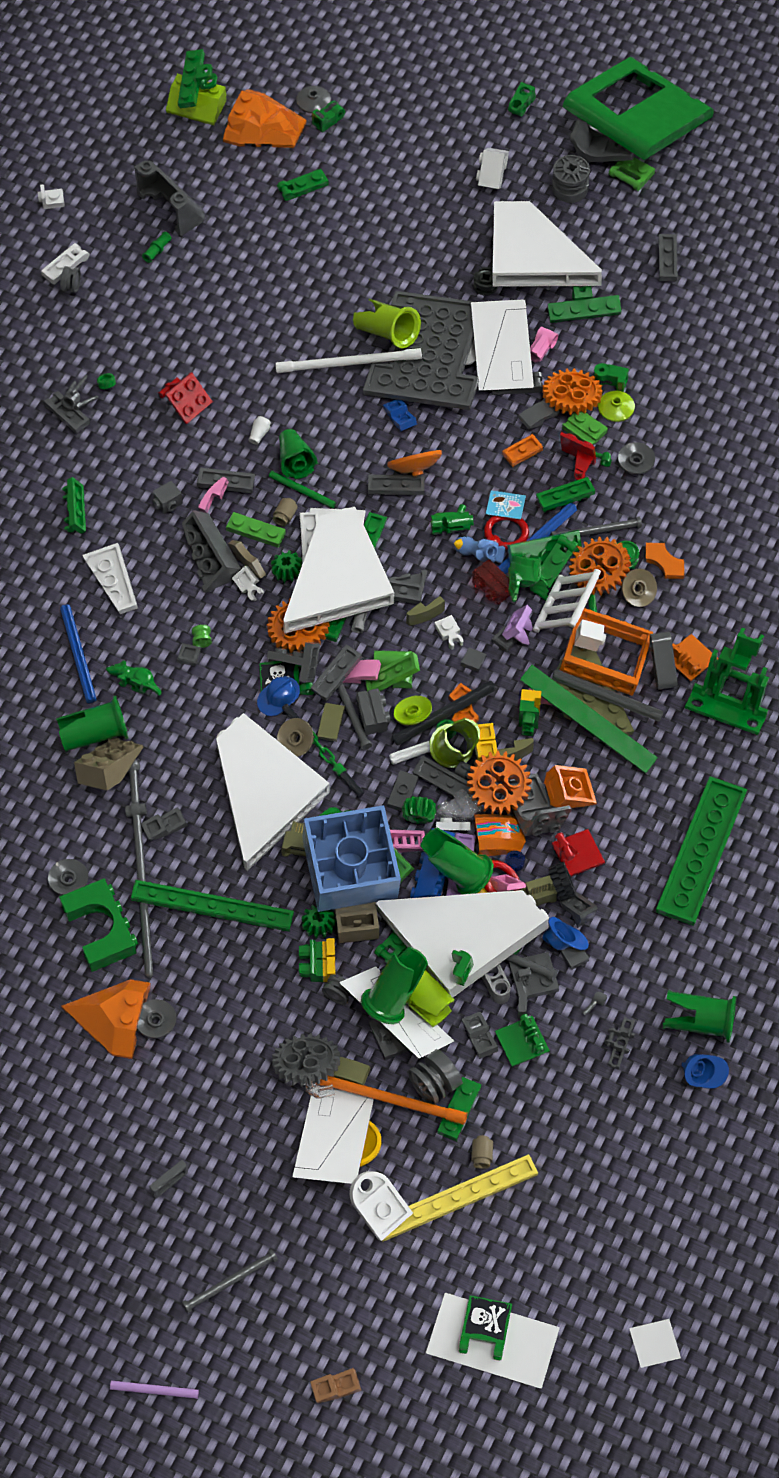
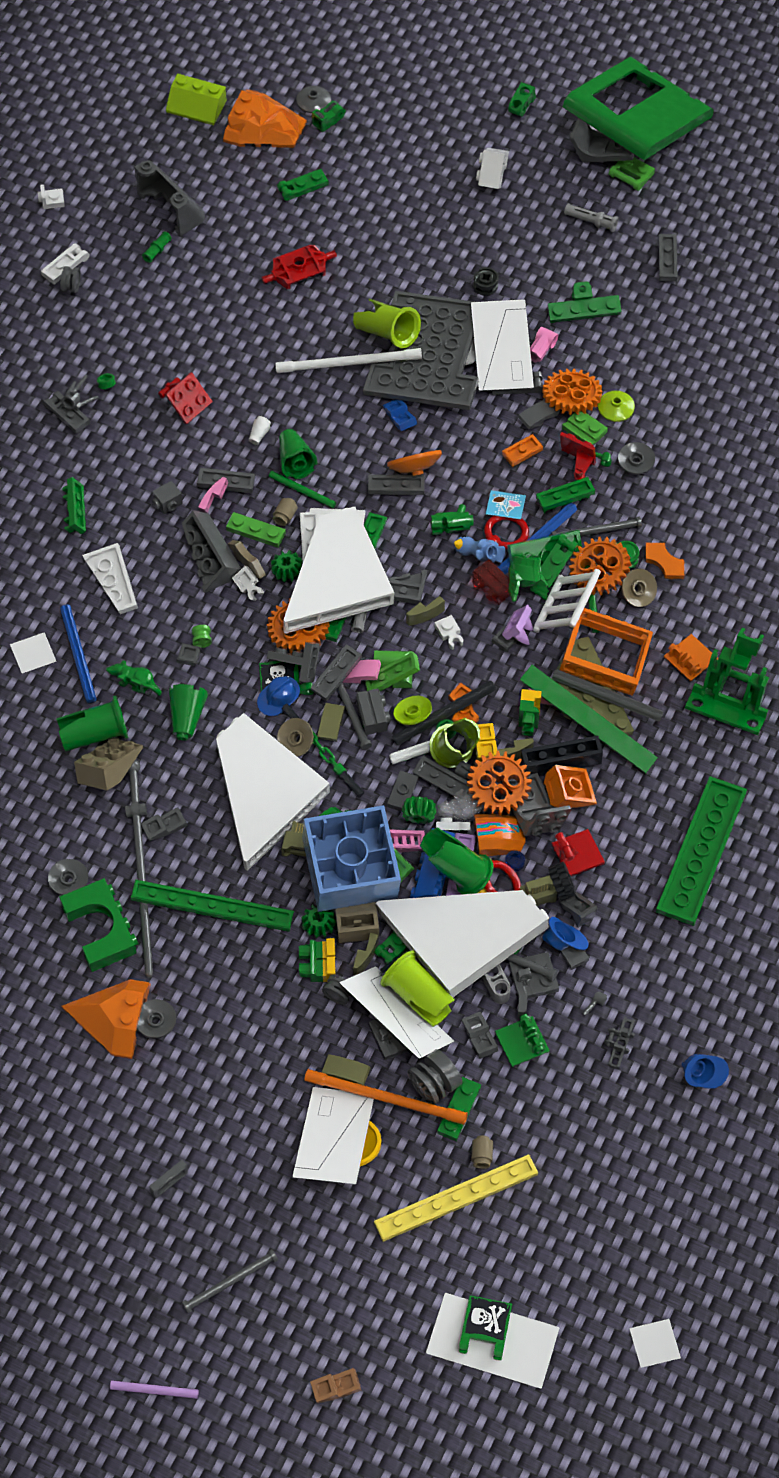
(33, 652): none -> white sticker
(186, 709): none -> green cone
(195, 77): green plate -> none
(287, 272): none -> red plate
(306, 1059): dark grey gear -> none
(319, 1092): clear arm -> none
(363, 957): none -> olive slope
(380, 1204): white tile -> none
(394, 986): green piece -> none
(463, 966): green bracket -> none
(473, 659): dark grey tile -> none
(506, 883): bright pink slope -> none
(535, 252): white slope -> none
(570, 178): dark grey wheel -> none
(571, 753): none -> black brick
(589, 635): white brick -> none
(598, 219): none -> light grey pin
(611, 375): green leg -> none
(663, 660): dark grey beam -> none
(712, 1014): green piece -> none

